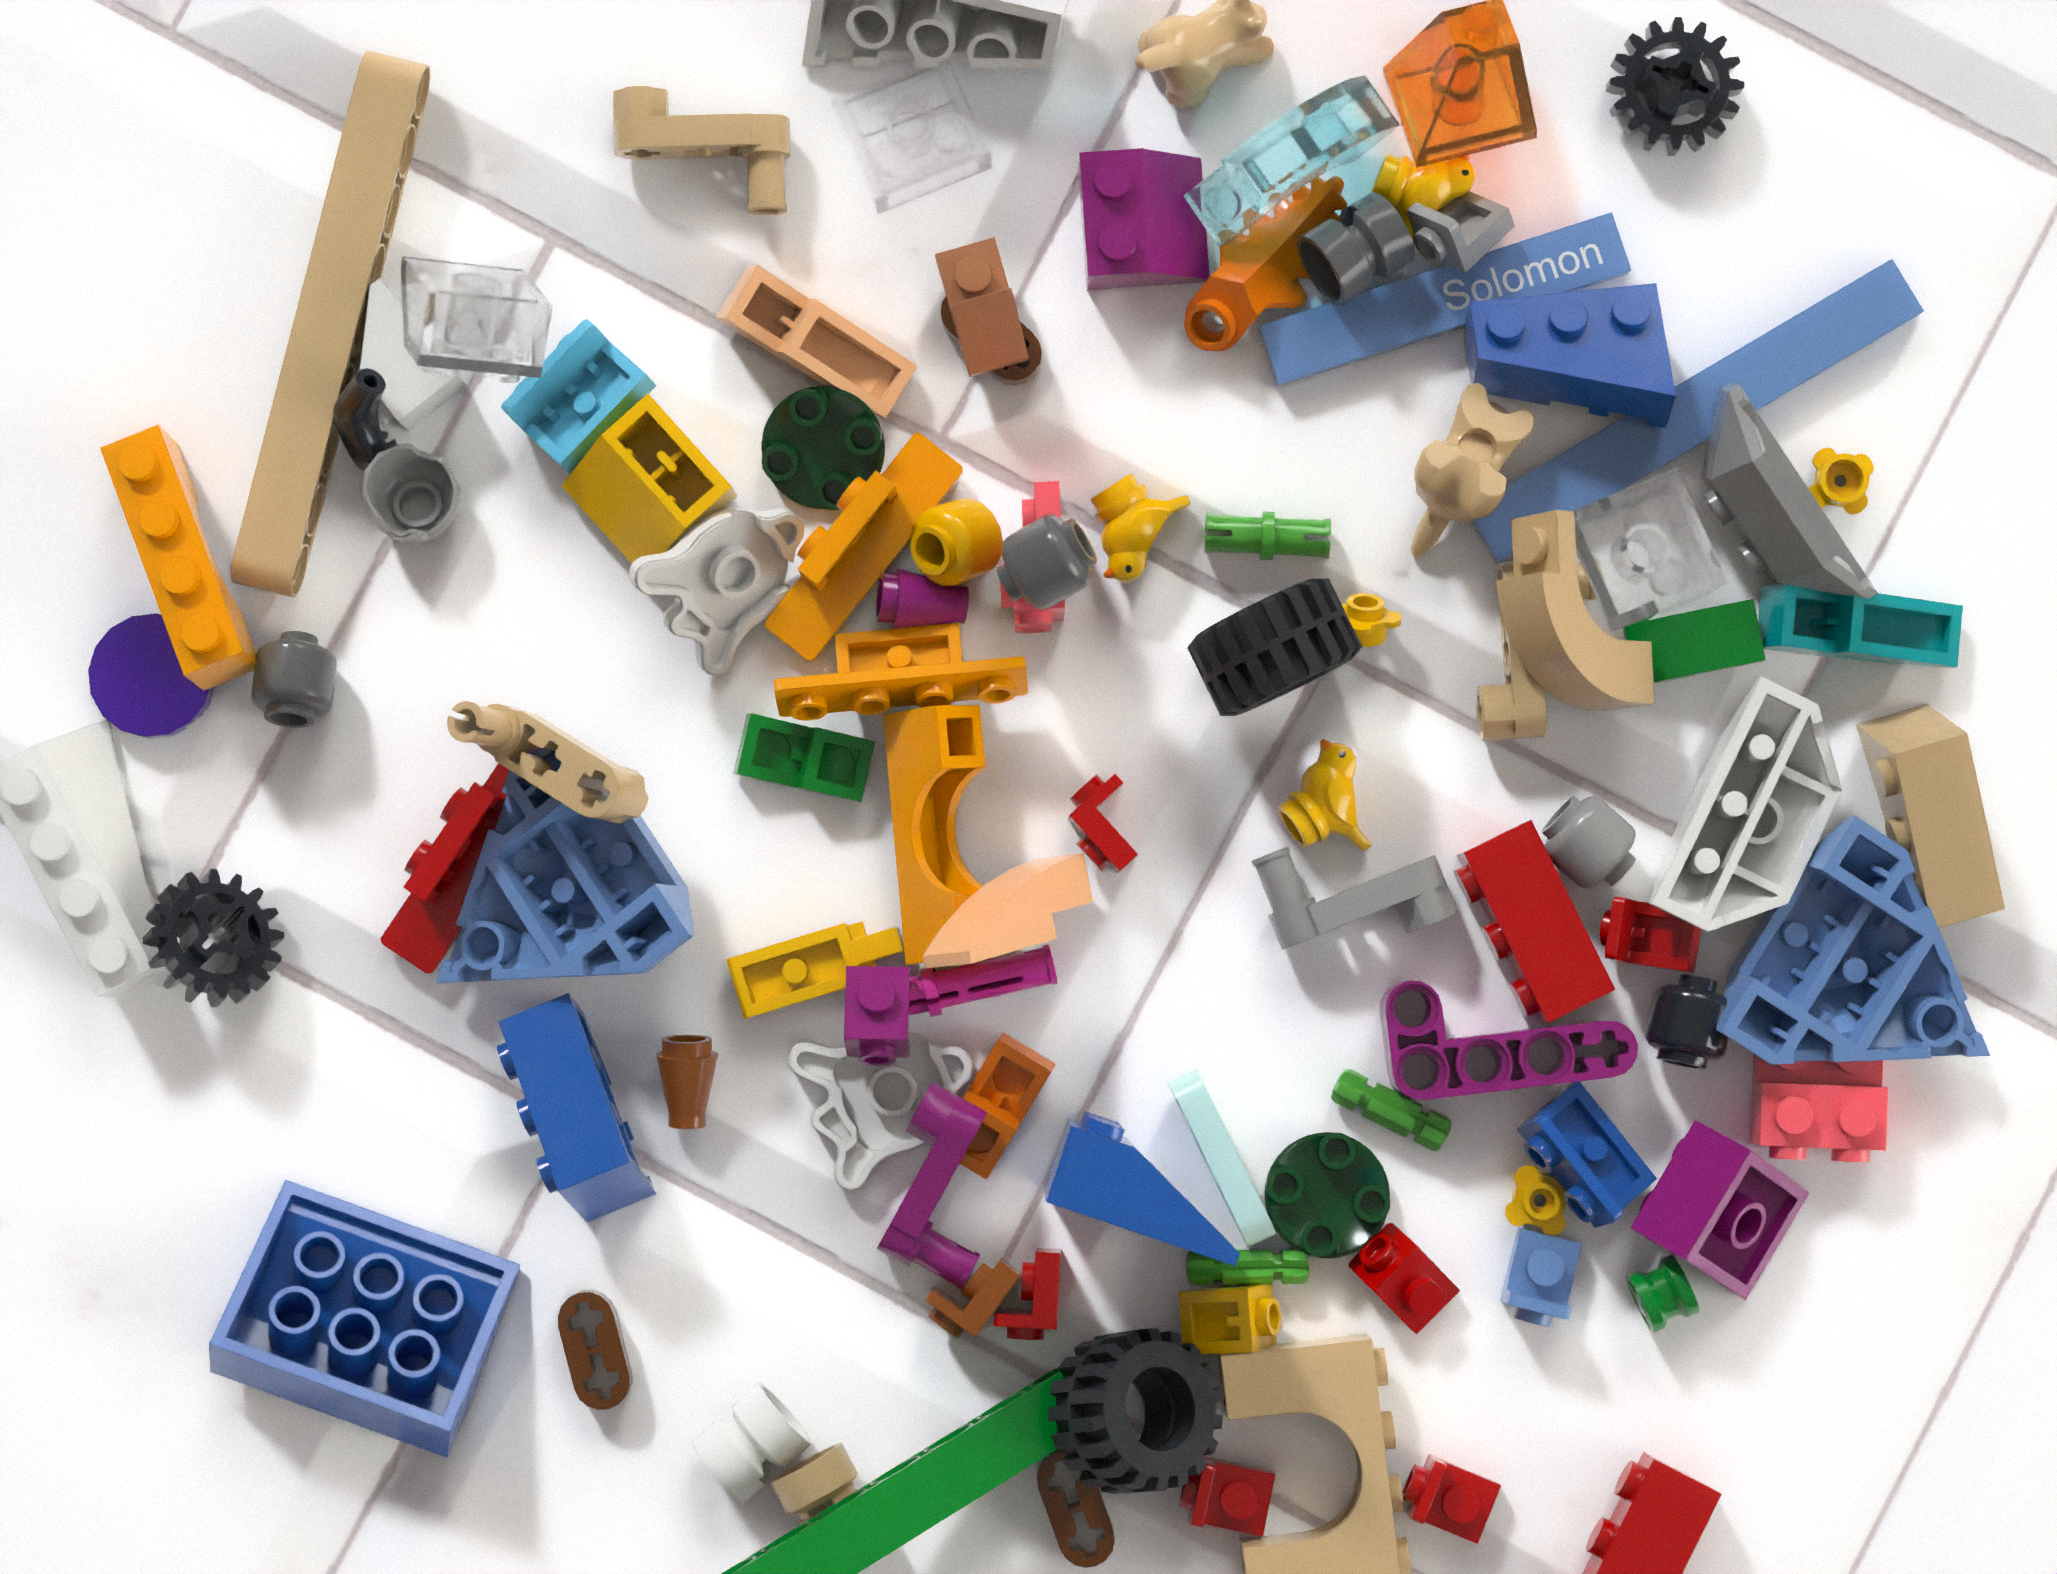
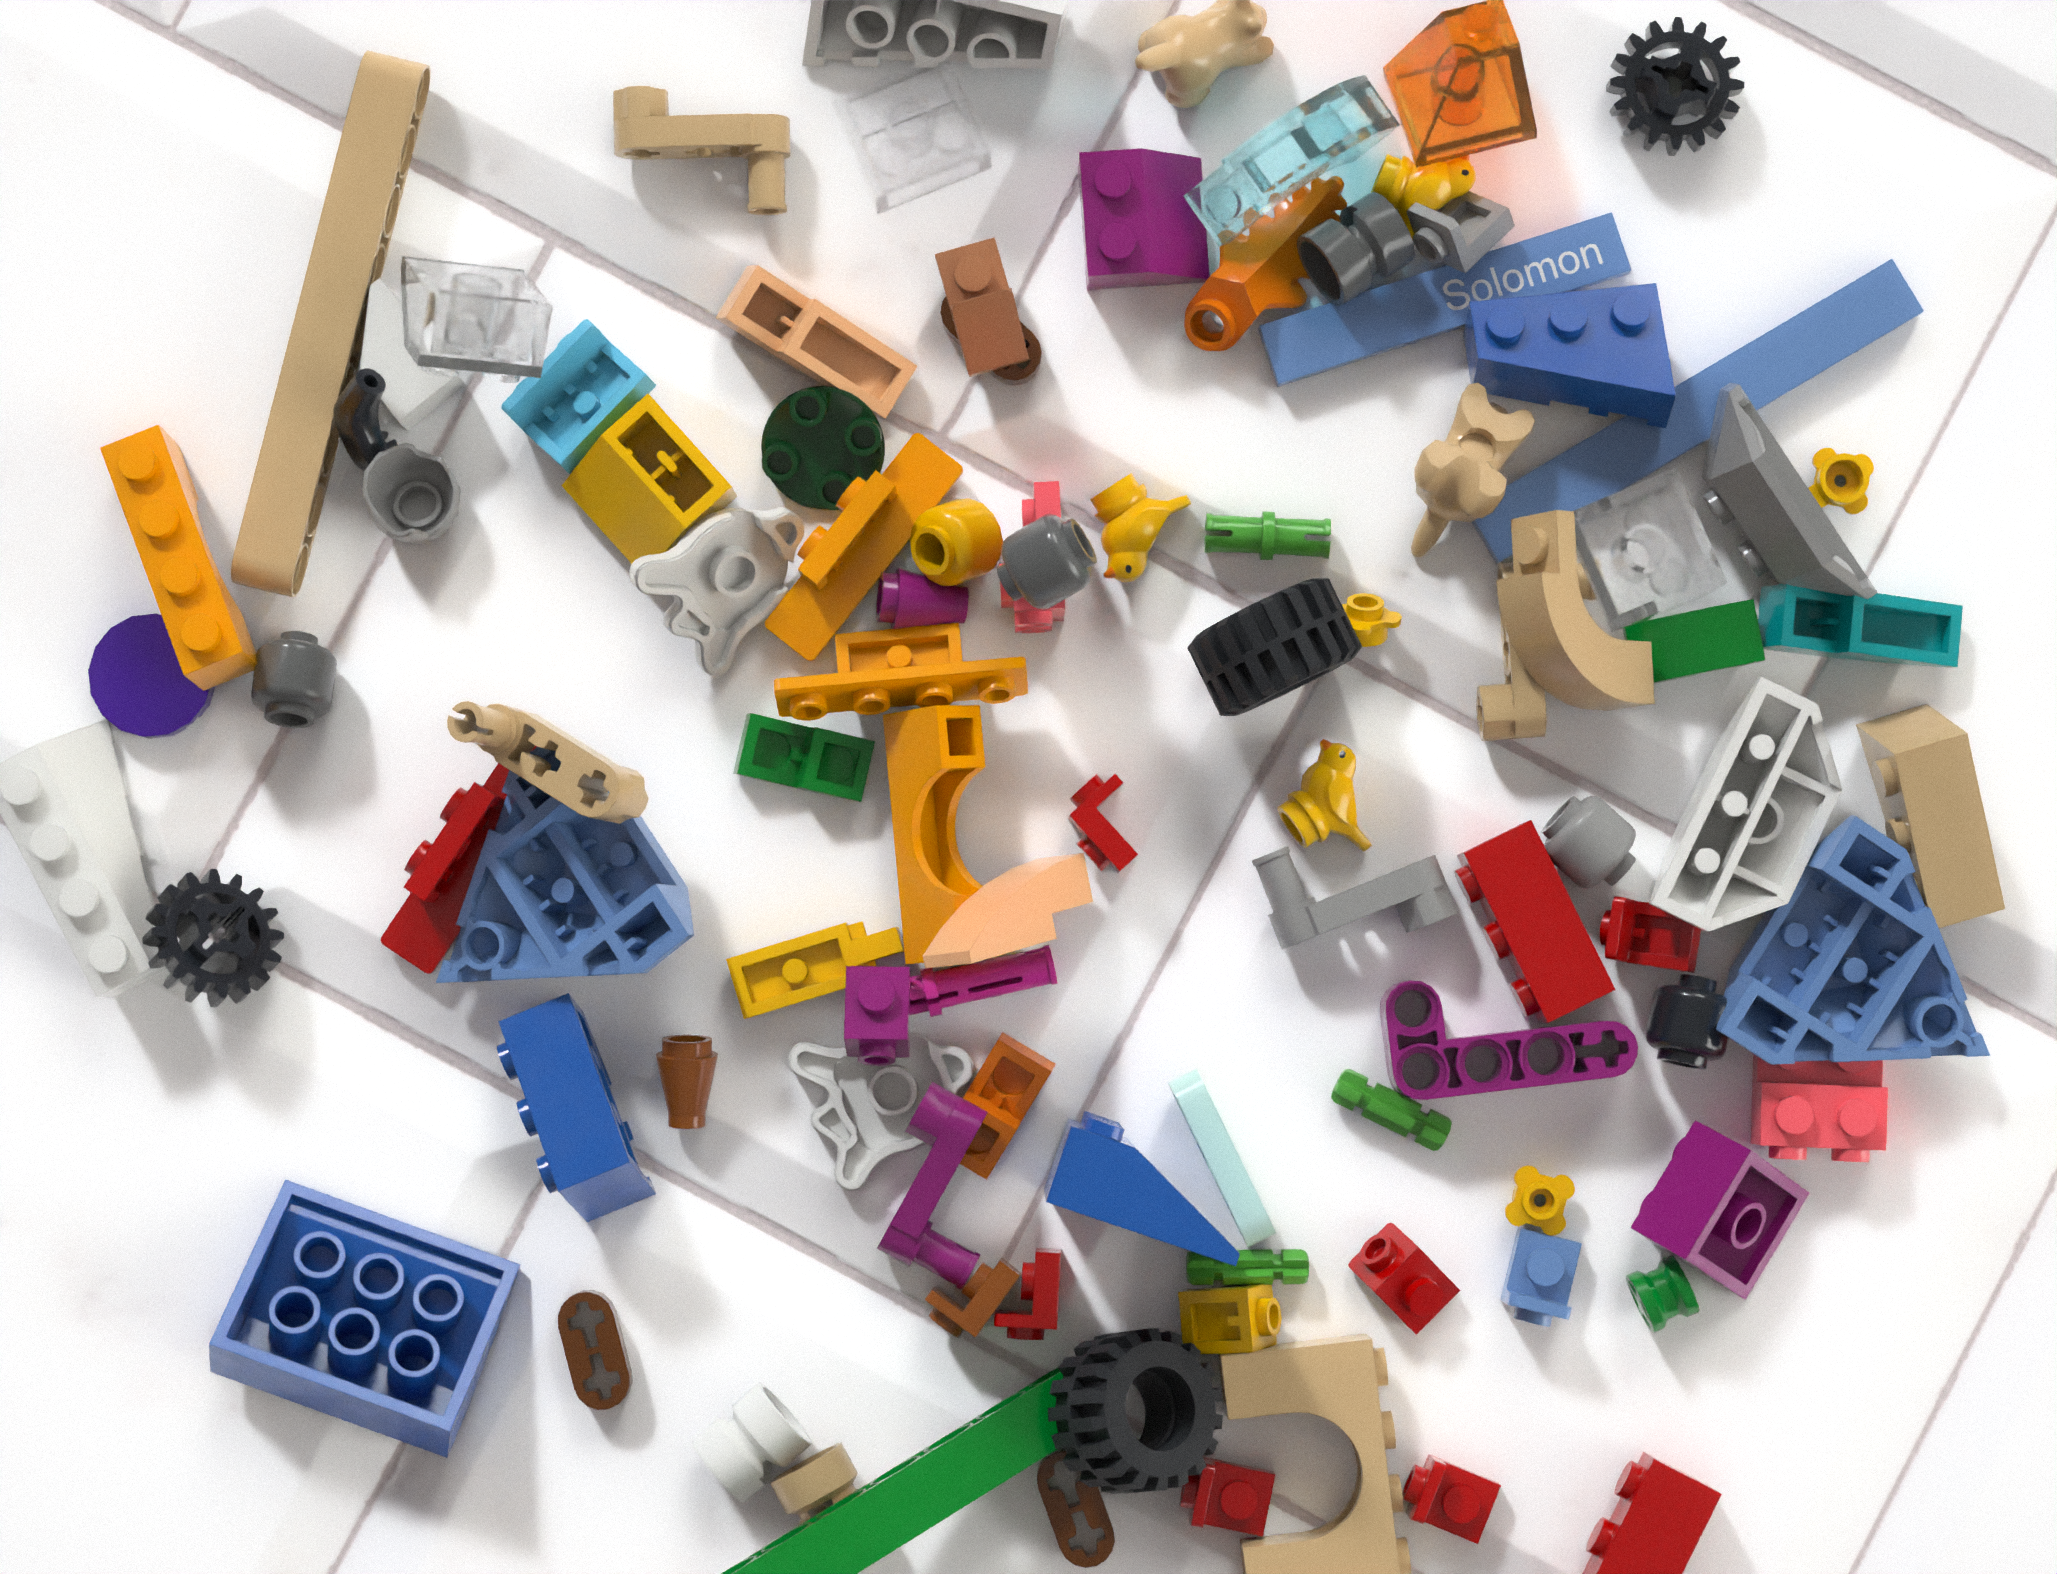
(1327, 1195): dark green dish -> none
(1585, 1156): blue bracket -> none

